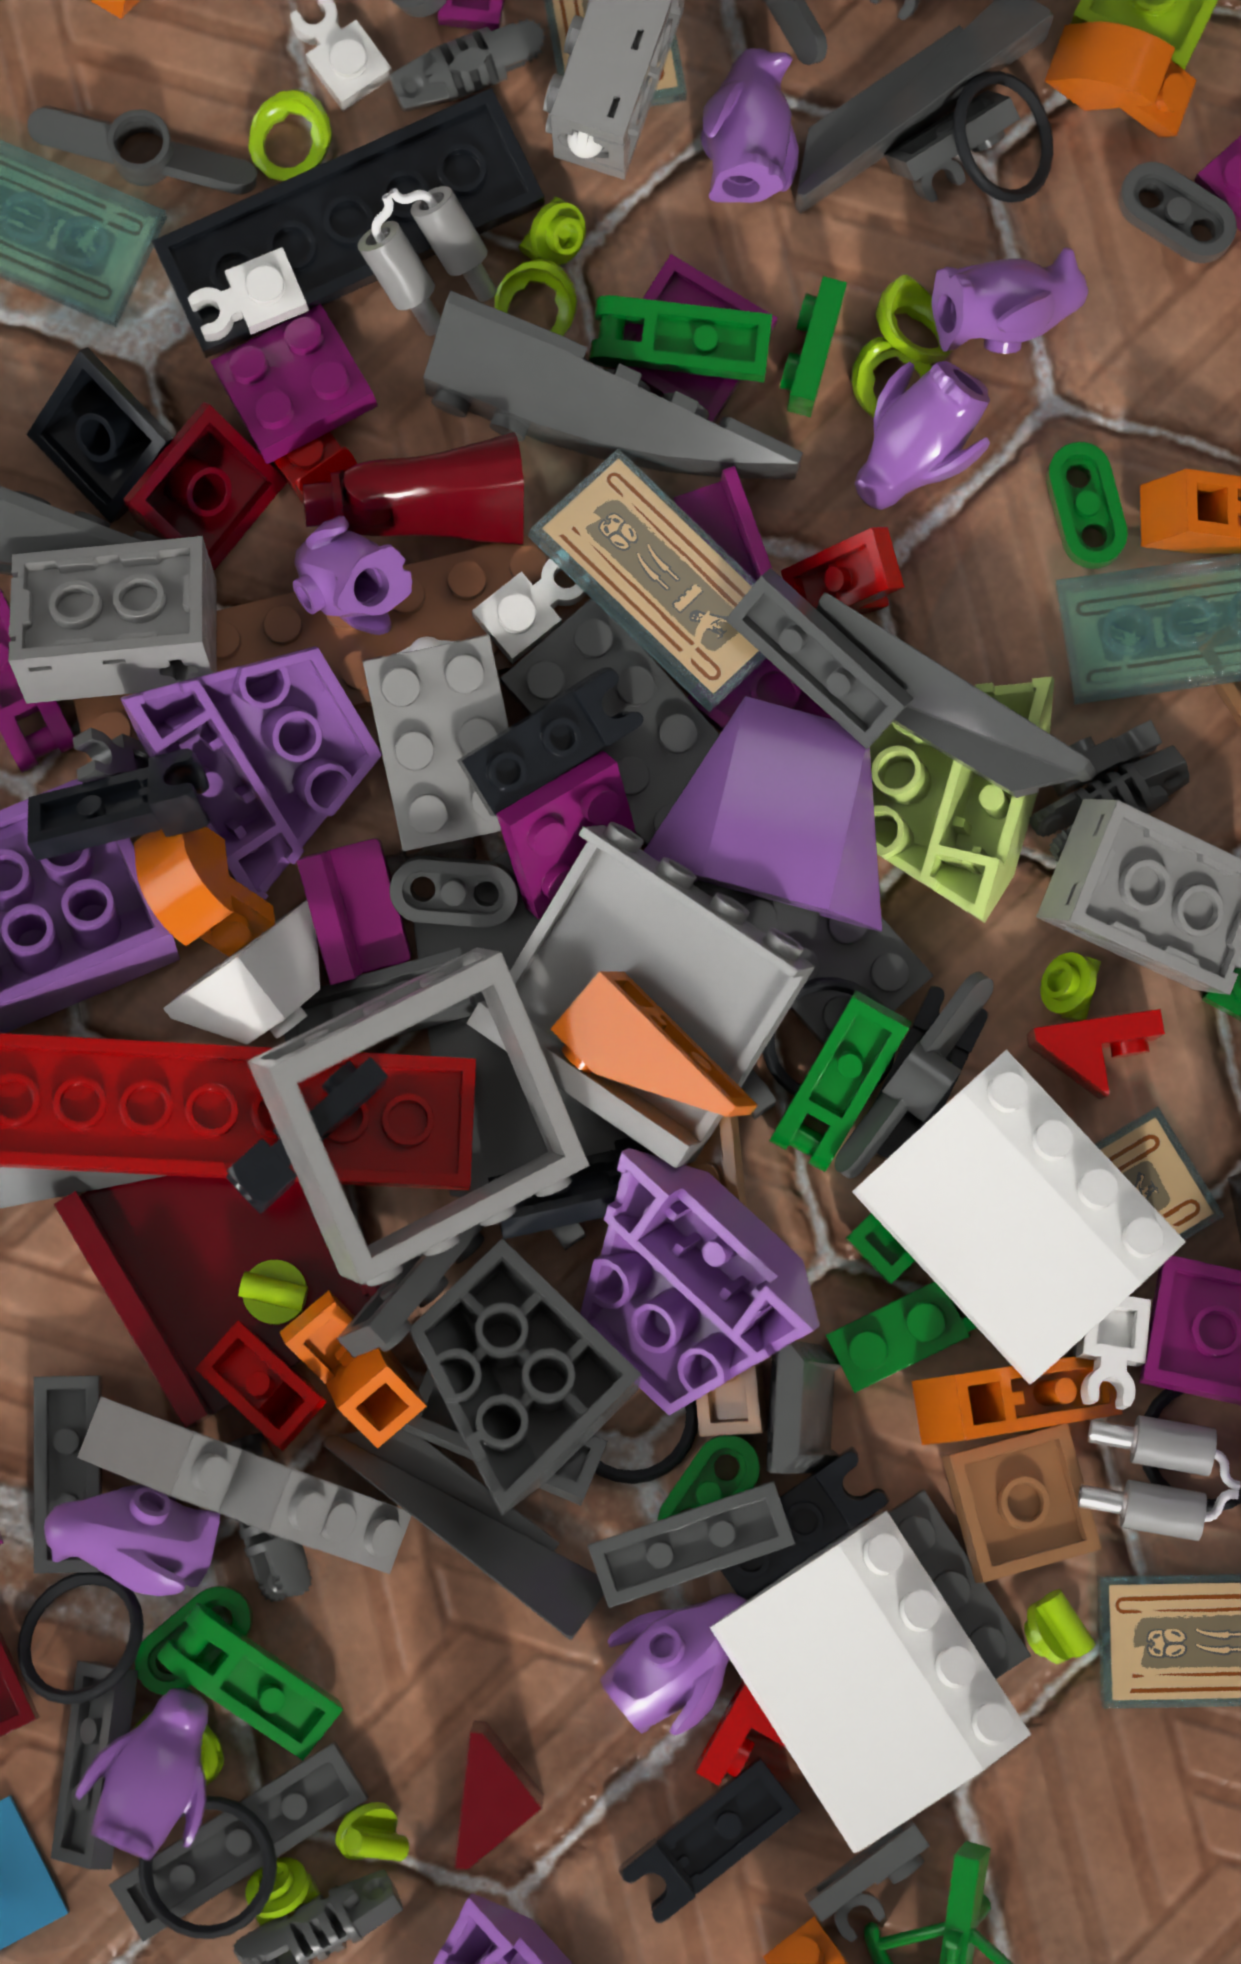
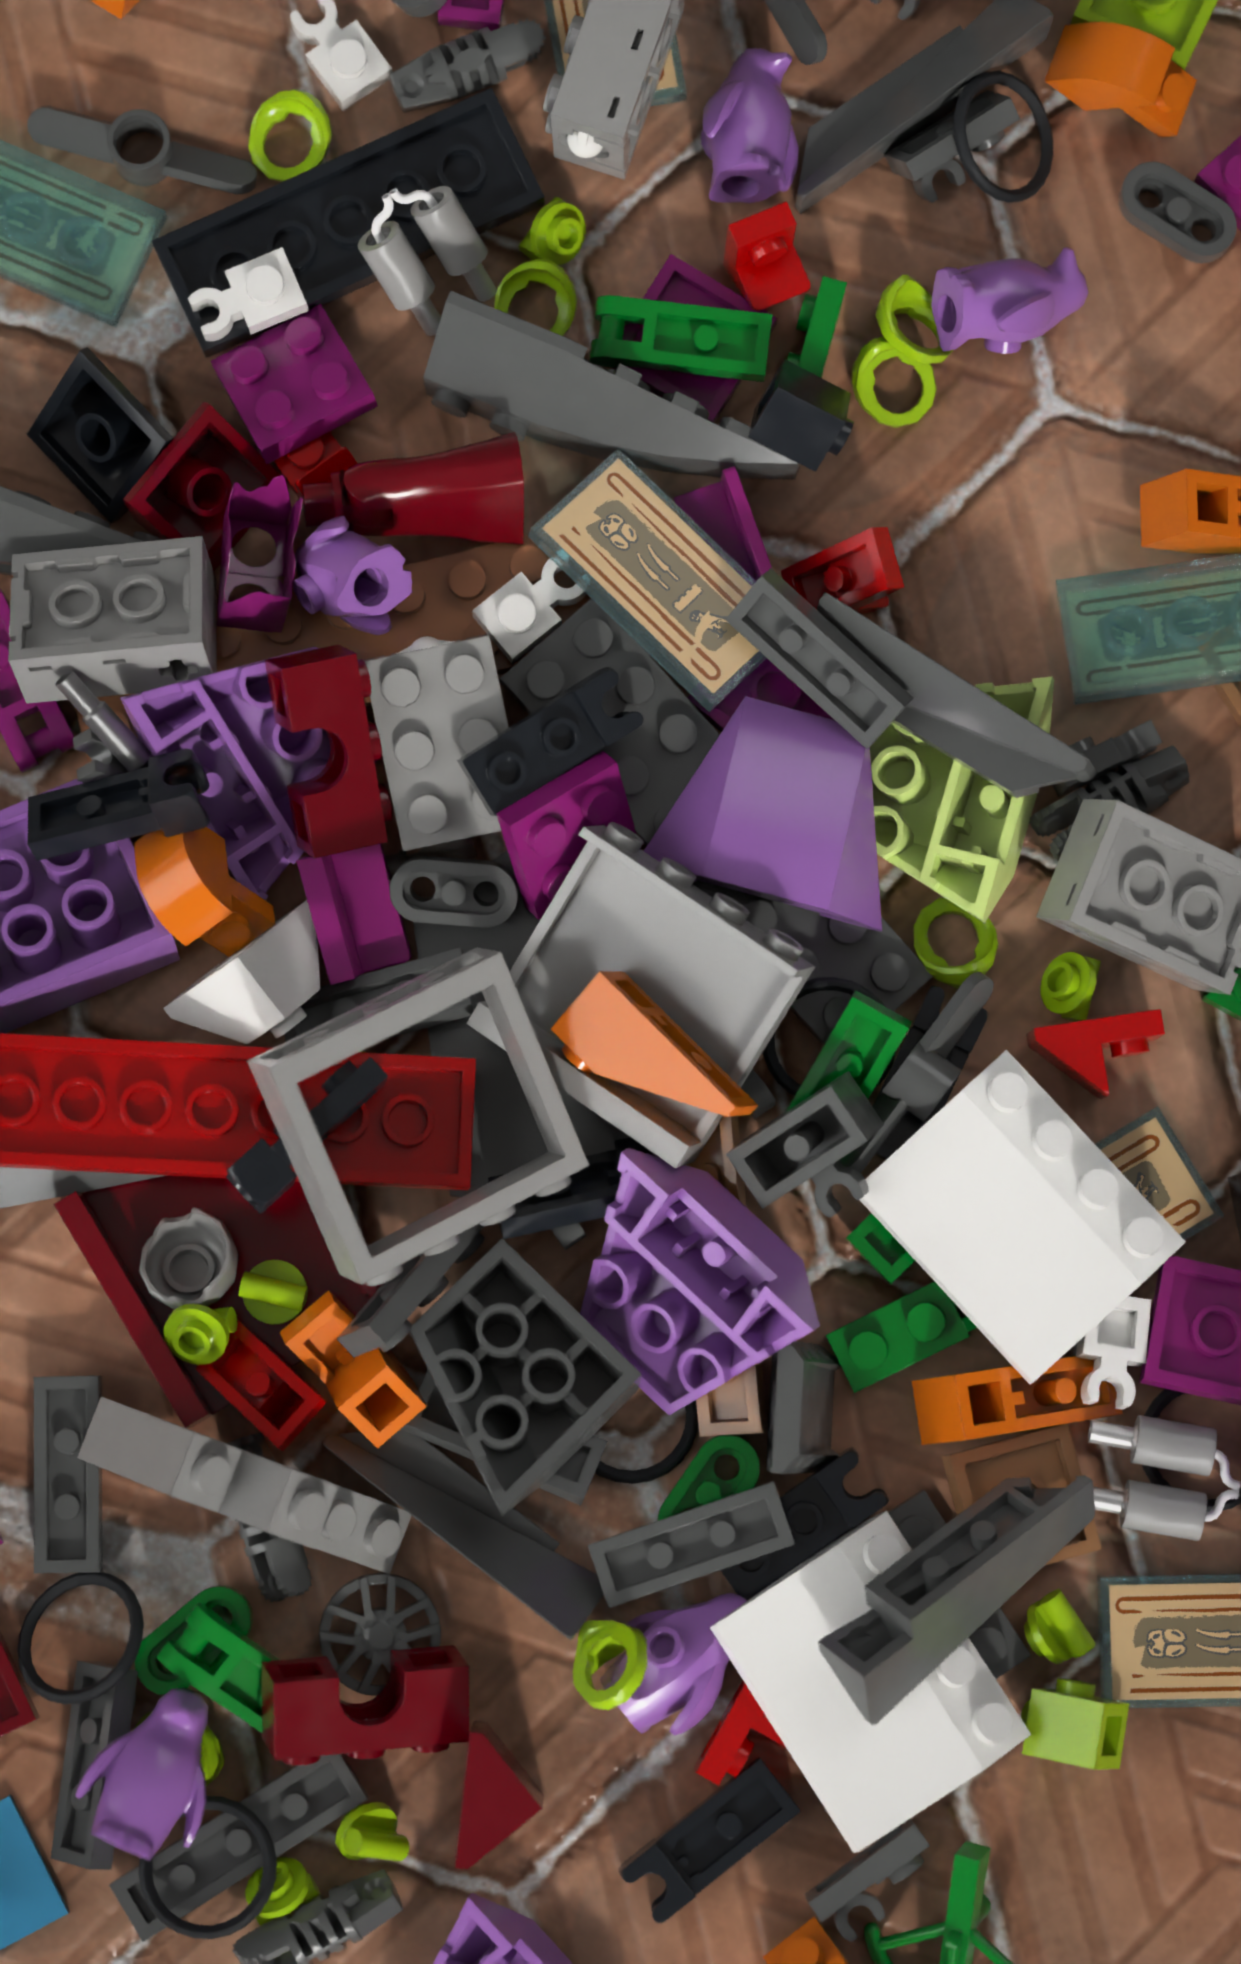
(104, 722): none -> flat silver pin
(136, 1538): medium lavender animal -> none
(189, 1260): none -> light grey hair
(199, 1332): none -> lime plate
(269, 510): none -> magenta piece
(344, 802): none -> dark red arch
(376, 1629): none -> dark grey wheel
(418, 1709): none -> dark red arch
(596, 1645): none -> lime piece
(764, 259): none -> red slope
(802, 416): none -> black brick
(808, 1145): none -> dark grey brick
(922, 432): medium lavender animal -> none
(937, 966): none -> lime piece
(951, 1587): none -> dark grey wedge
(1075, 1726): none -> lime brick
(1088, 507): green plate -> none

